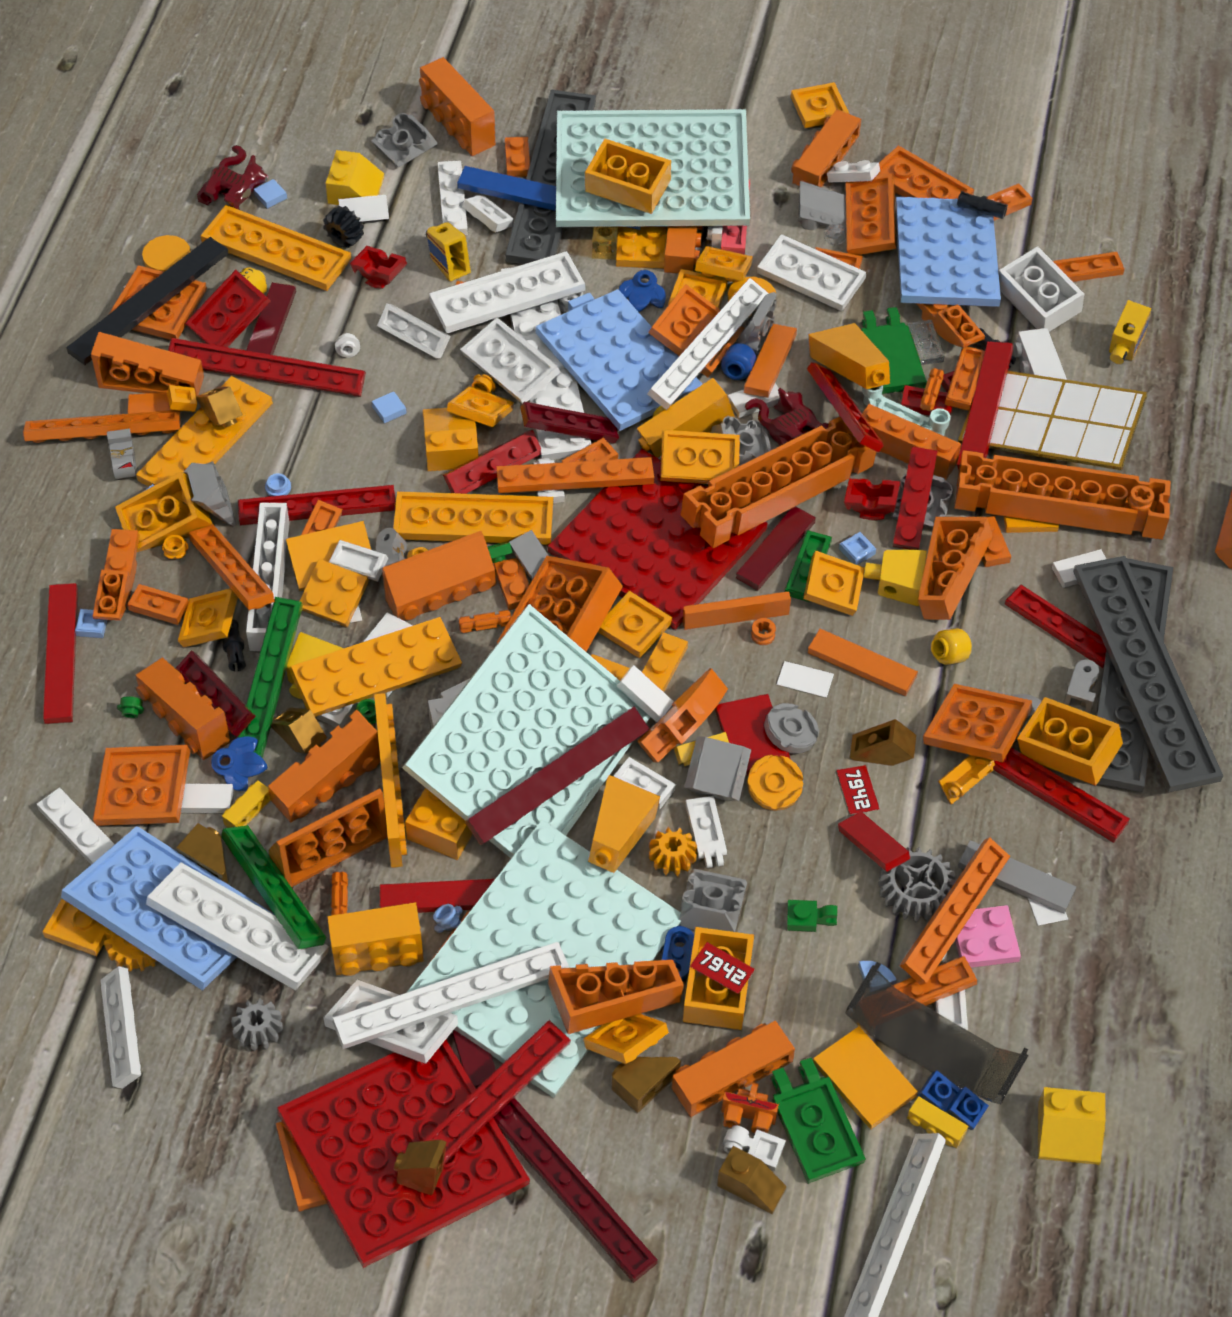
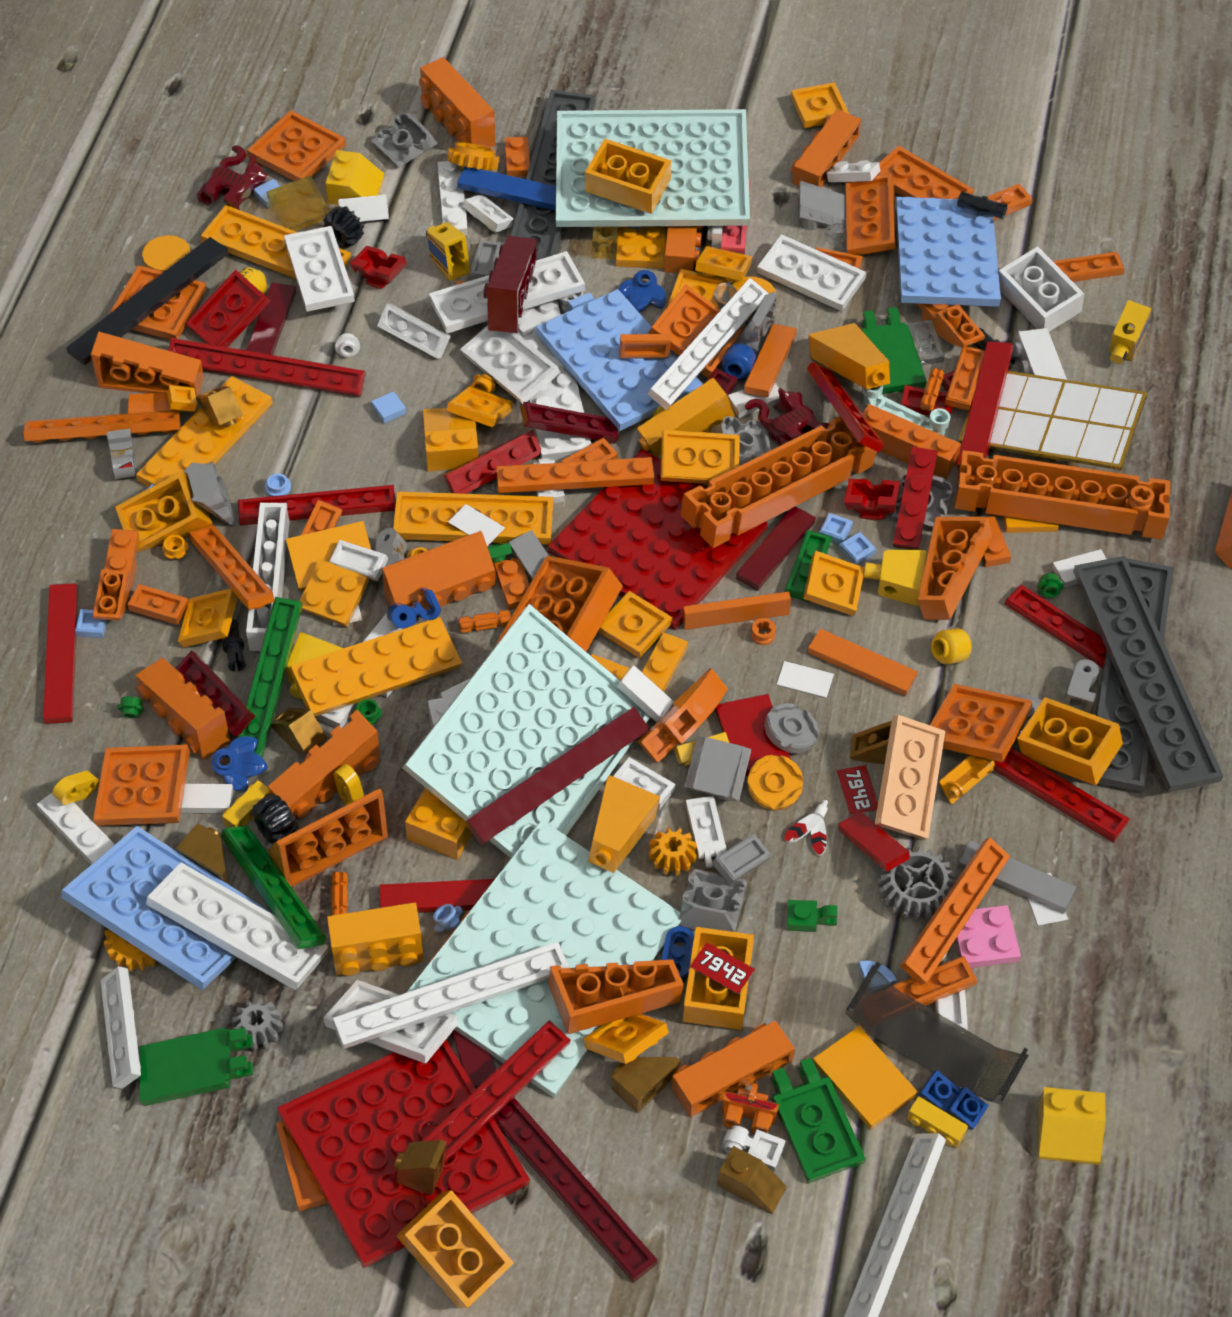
(75, 787): none -> yellow beam
(75, 929): light orange plate -> none
(192, 1064): none -> green tile
(274, 818): none -> black gear
(296, 147): none -> orange plate
(298, 204): none -> clear yellow plate
(319, 268): none -> white plate
(348, 784): none -> yellow beam
(390, 780): light orange plate -> none
(405, 616): none -> blue leg
(455, 1249): none -> light orange brick
(472, 521): none -> white sticker
(473, 156): none -> light orange gear
(484, 259): none -> light grey tile
(510, 283): none -> dark red wedge
(644, 345): none -> orange tile
(724, 293): none -> clear tile
(725, 380): none -> dark red plate
(741, 859): none -> light grey tile
(812, 823): none -> piece
(836, 527): none -> light blue tile
(910, 777): none -> light nougat plate
(1050, 585): none -> green plate

